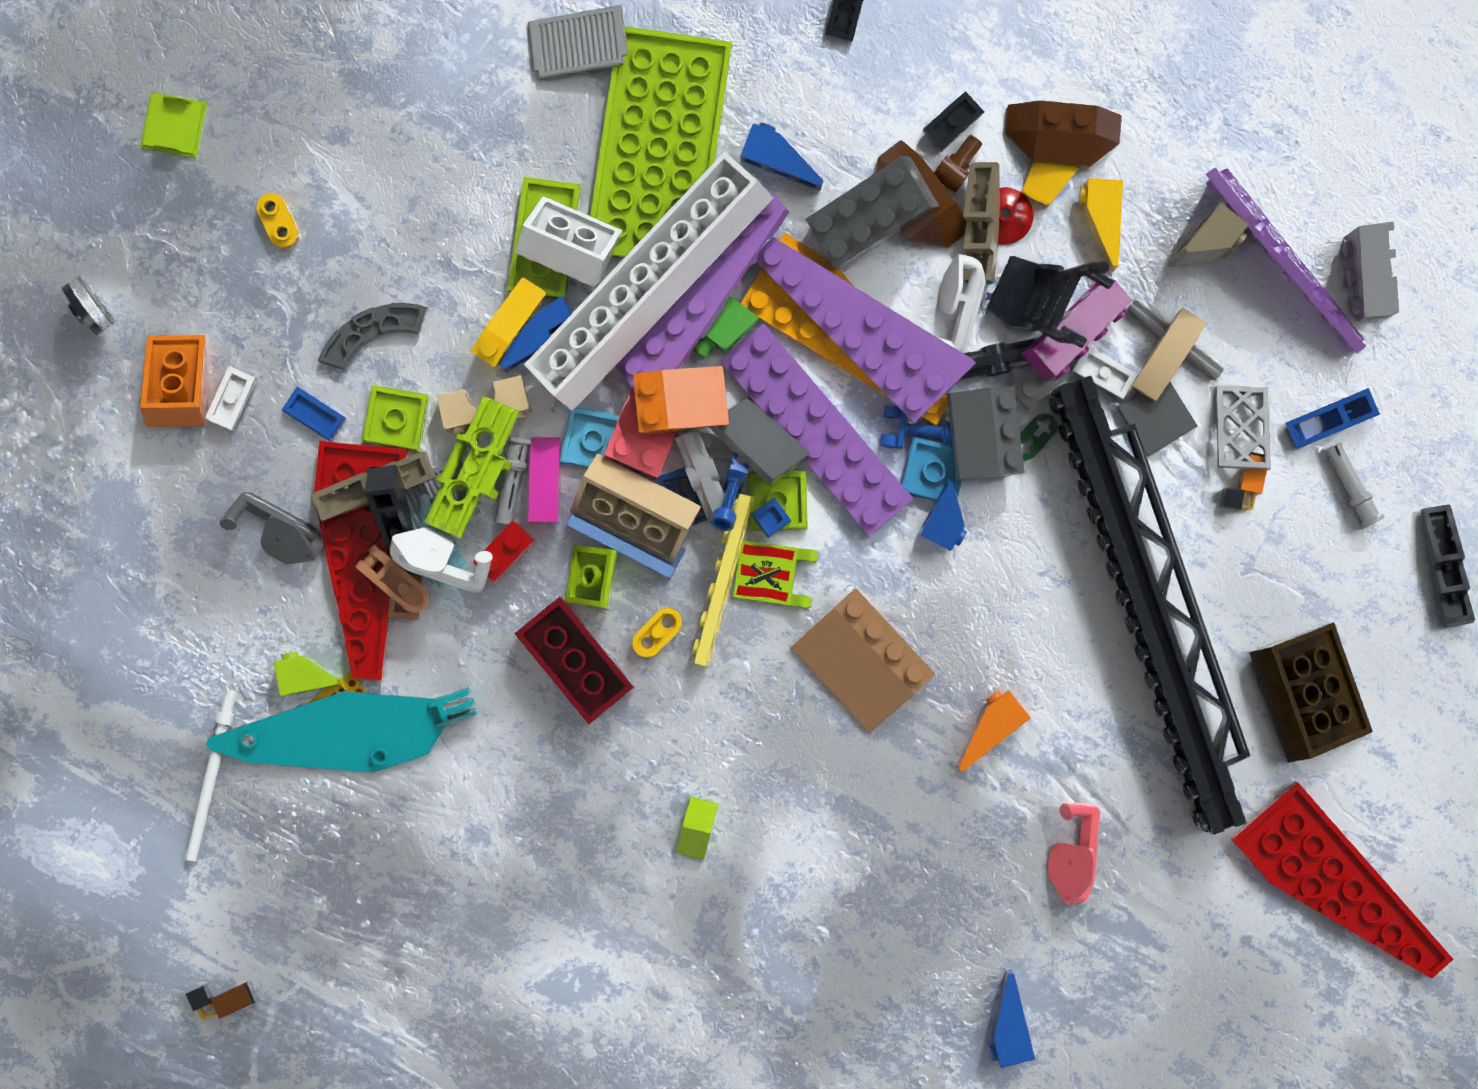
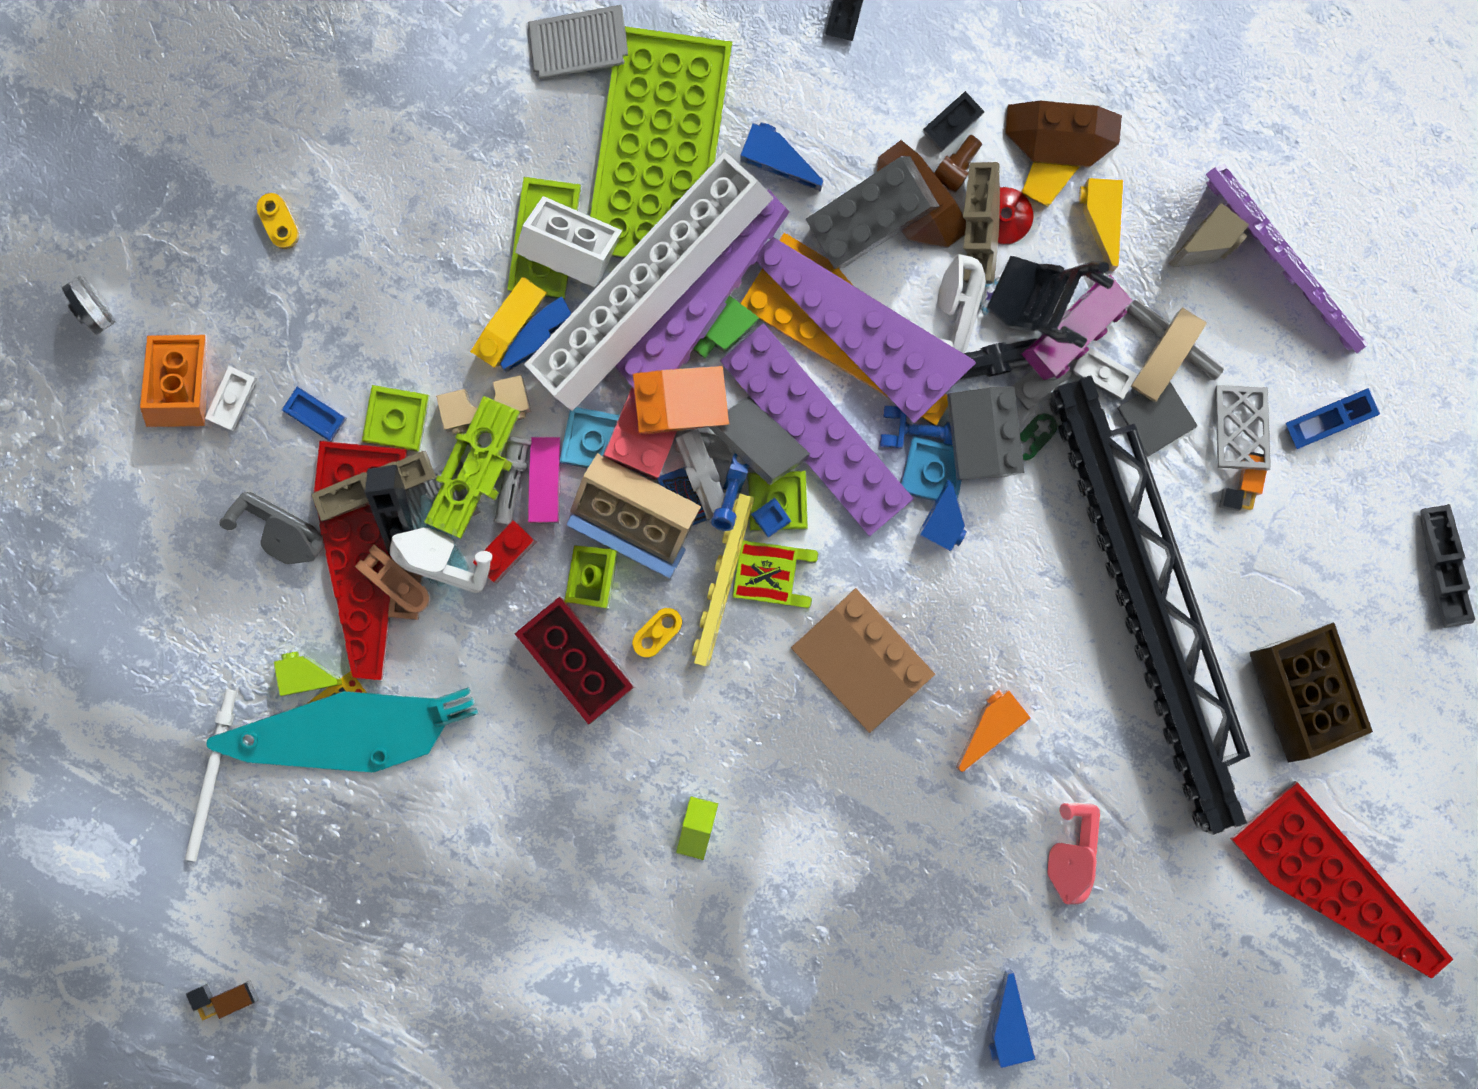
(173, 125): lime piece -> none
(368, 326): dark grey tile -> none
(1359, 498): light grey pin -> none
(1371, 271): light grey wedge -> none

